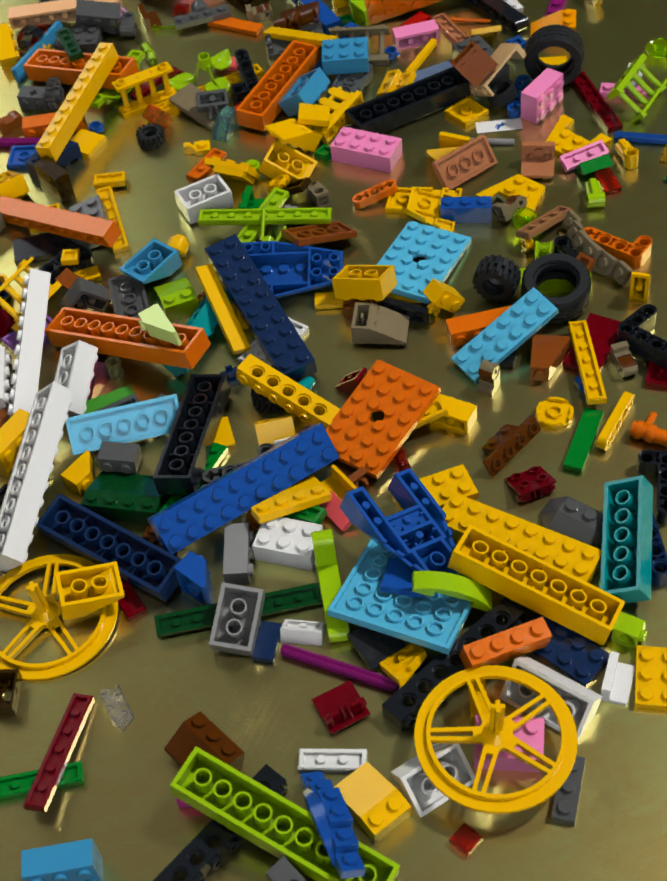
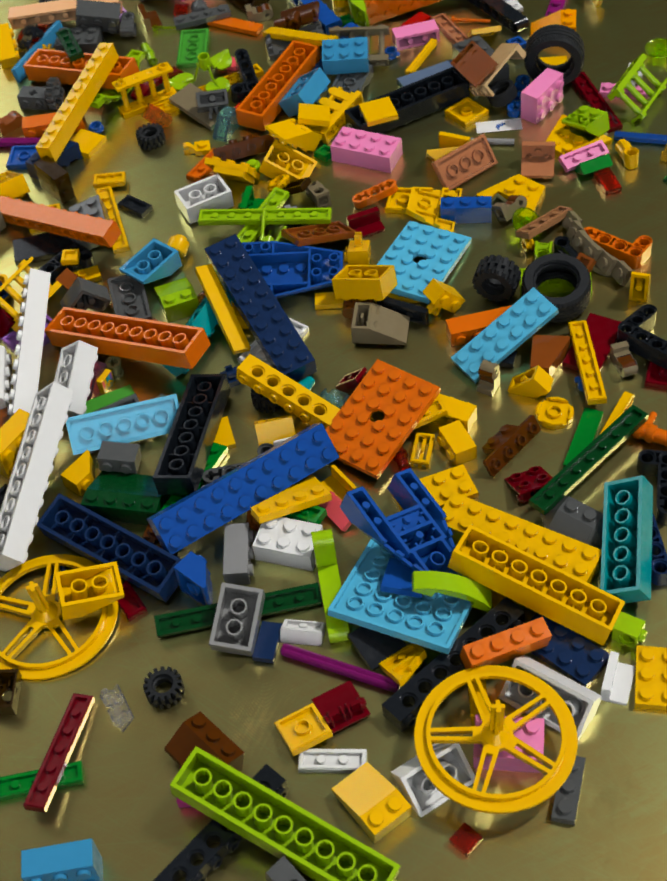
(105, 381): none -> yellow tile
(135, 206): none -> black tile
(158, 325): yellowish green slope -> none
(161, 677): none -> black tyre
(190, 45): none -> bright green tile
(244, 148): none -> reddish brown bracket
(303, 729): none -> yellow tile
(332, 823): blue piece -> none
(335, 397): none -> clear light blue hair
(357, 477): dark orange tile -> none
(358, 251): none -> yellow brick
(366, 222): none -> dark red panel
(378, 111): none -> yellow tile
(394, 80): yellow slope -> none
(420, 461): none -> yellow tile
(457, 443): none -> yellow brick
(531, 383): none -> yellow slope
(588, 120): none -> lime slope
(588, 460): none -> dark green plate
(594, 196): lime piece -> none

